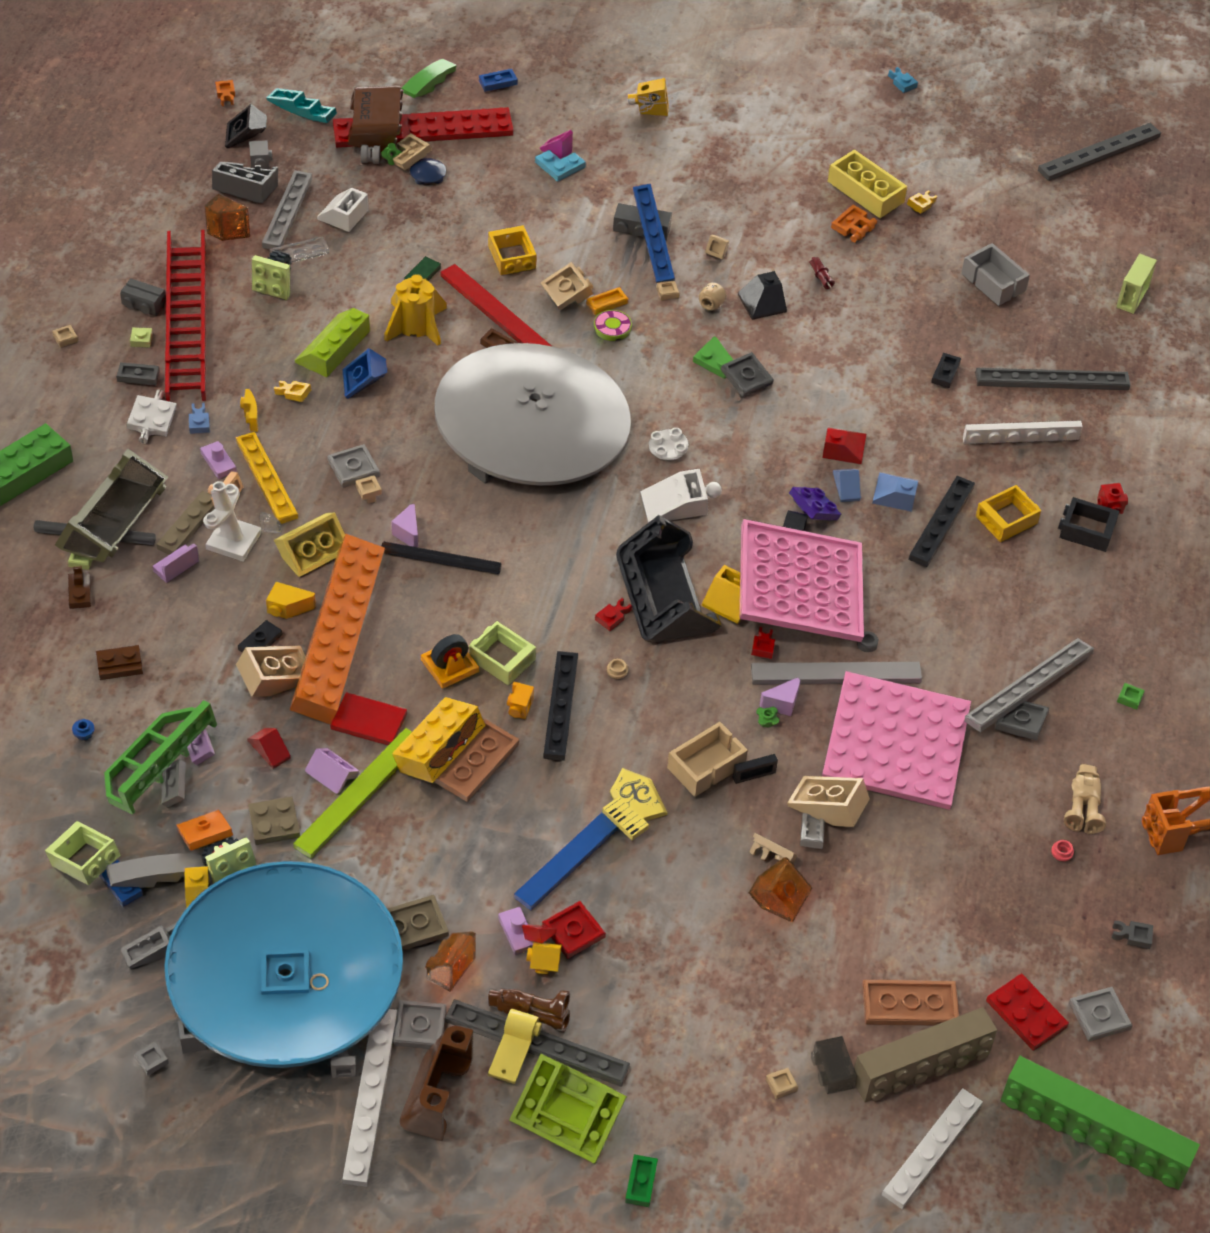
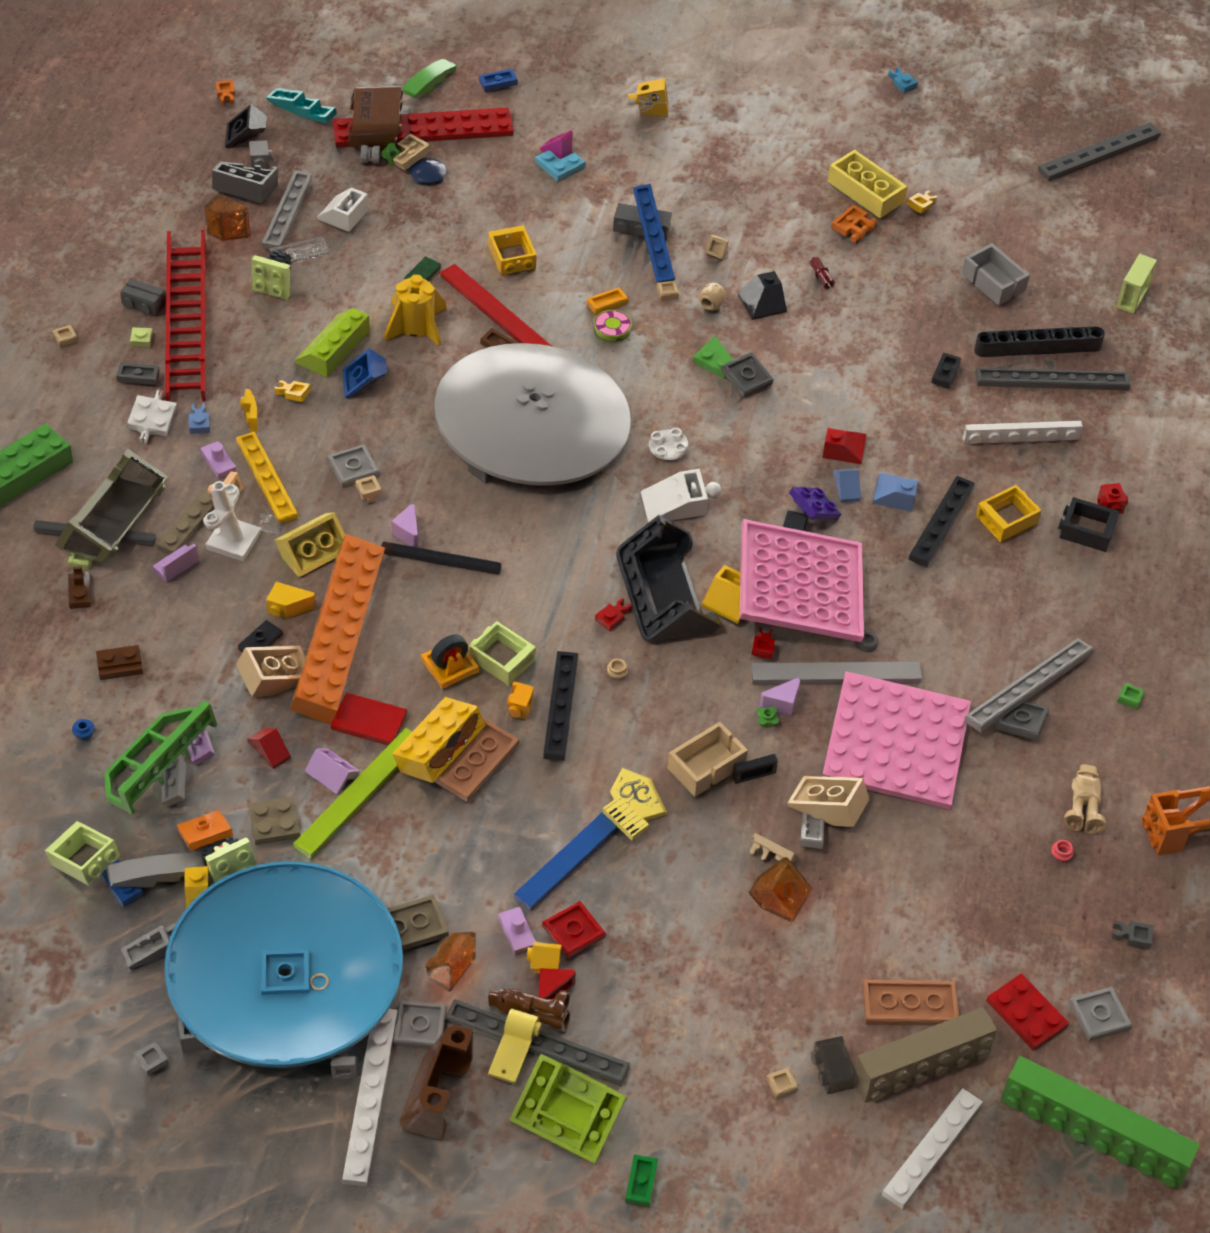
(538, 933): red slope -> none
(555, 980): none -> red slope
(567, 286): tan plate -> none
(1039, 341): none -> black beam

